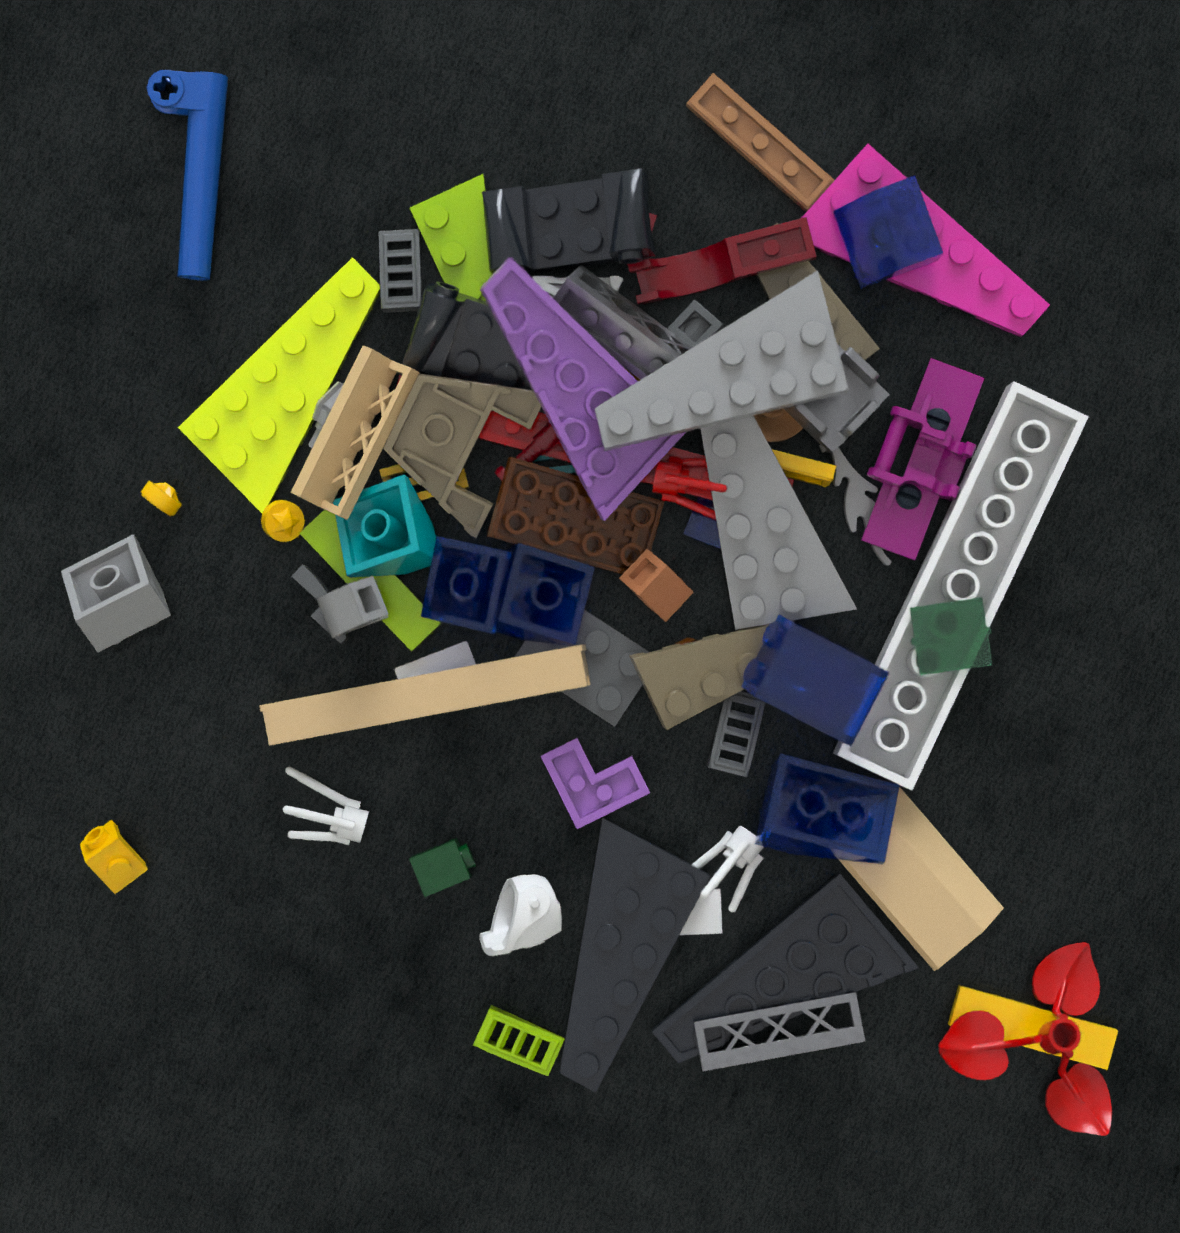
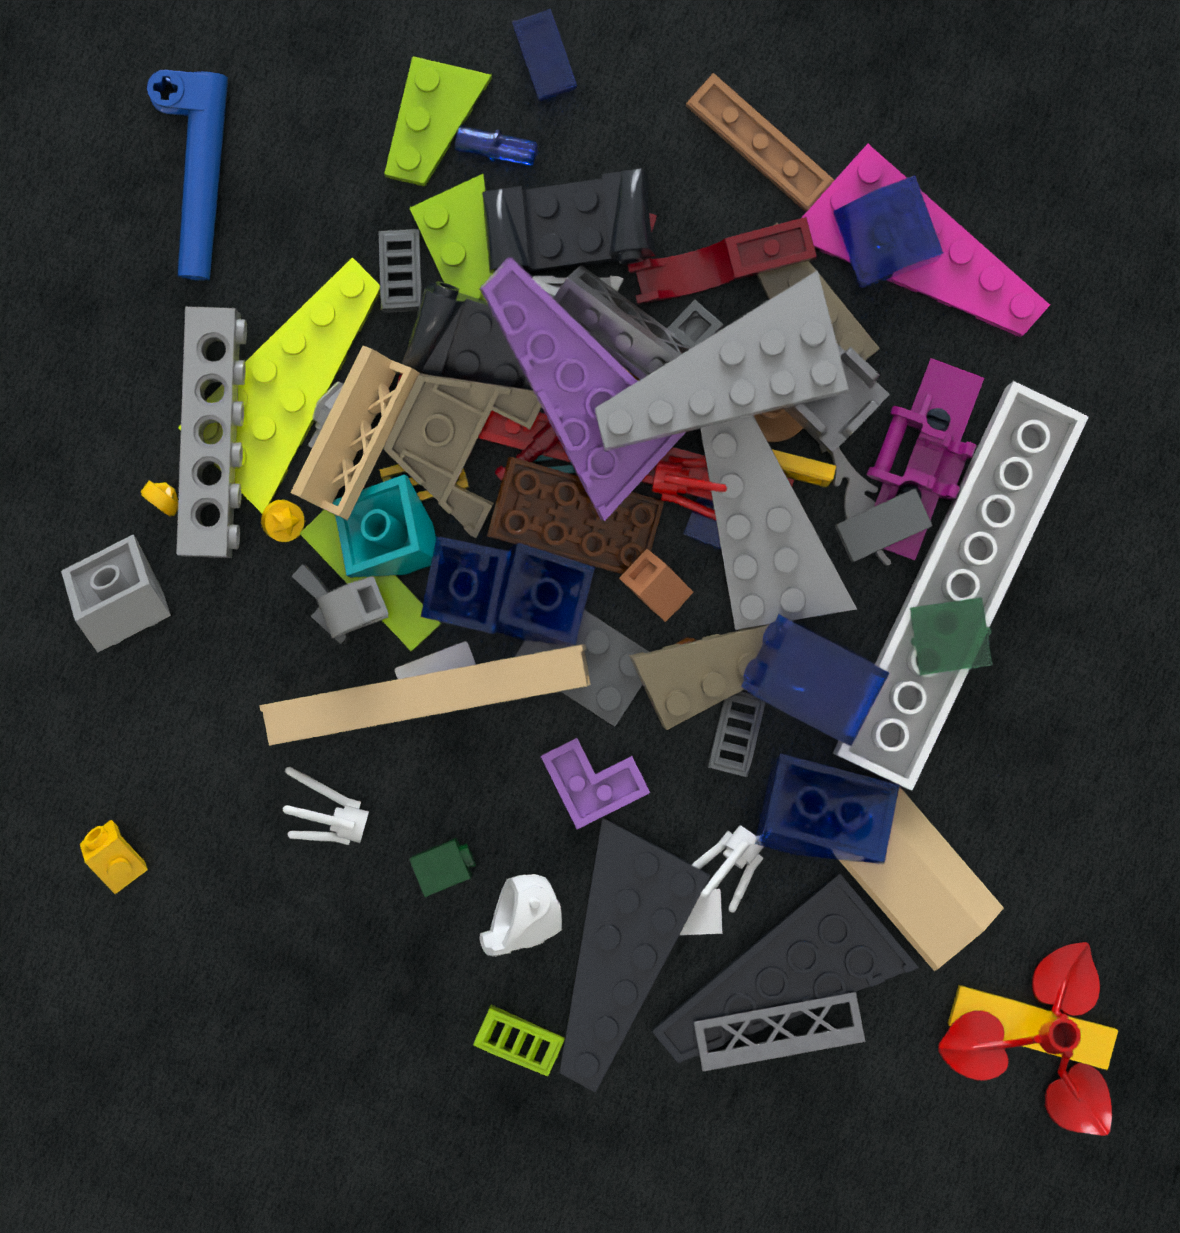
(202, 328): none -> light grey brick
(430, 114): none -> lime wing
(496, 145): none -> clear blue axle
(544, 55): none -> clear blue plate
(883, 525): none -> dark grey slope

